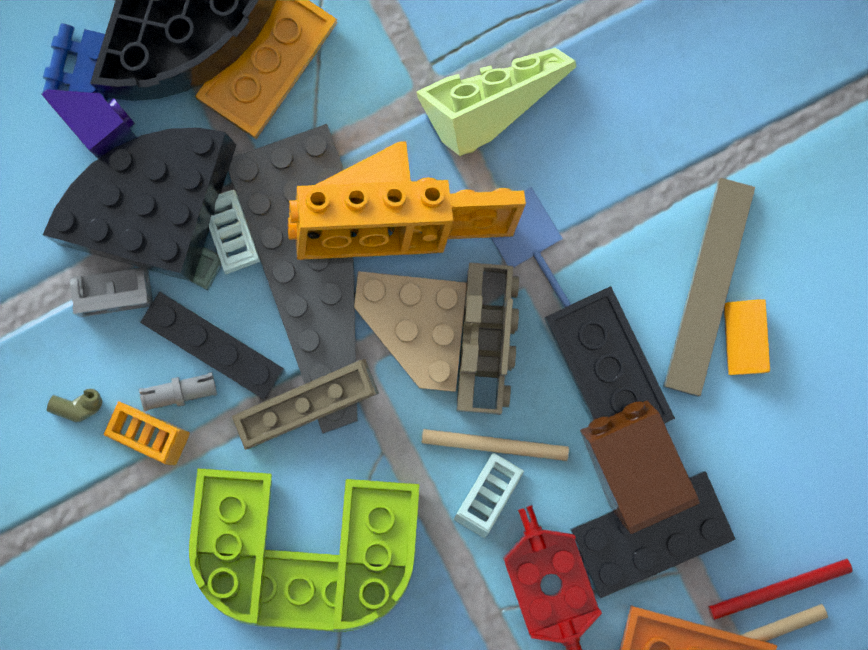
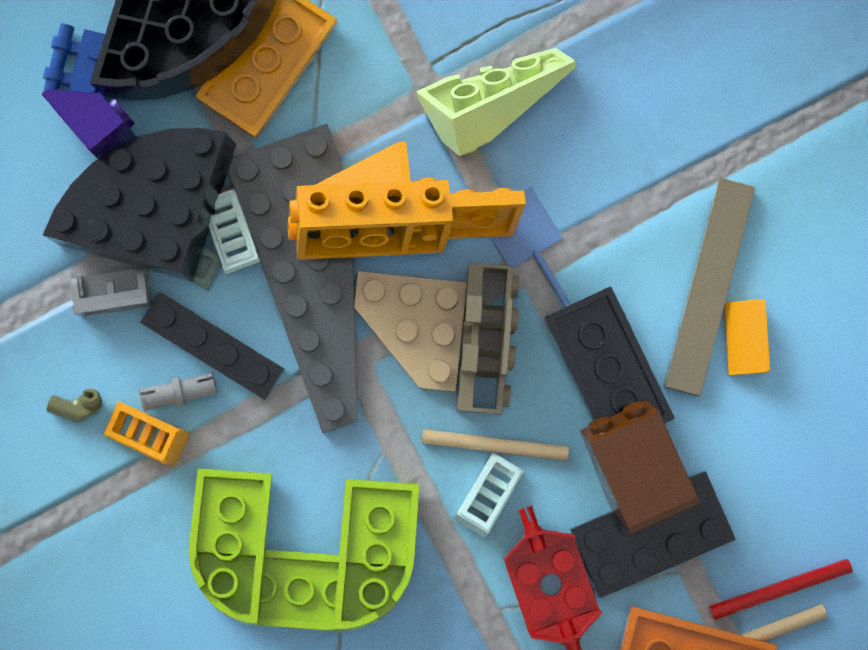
(305, 404): dark tan tile -> none

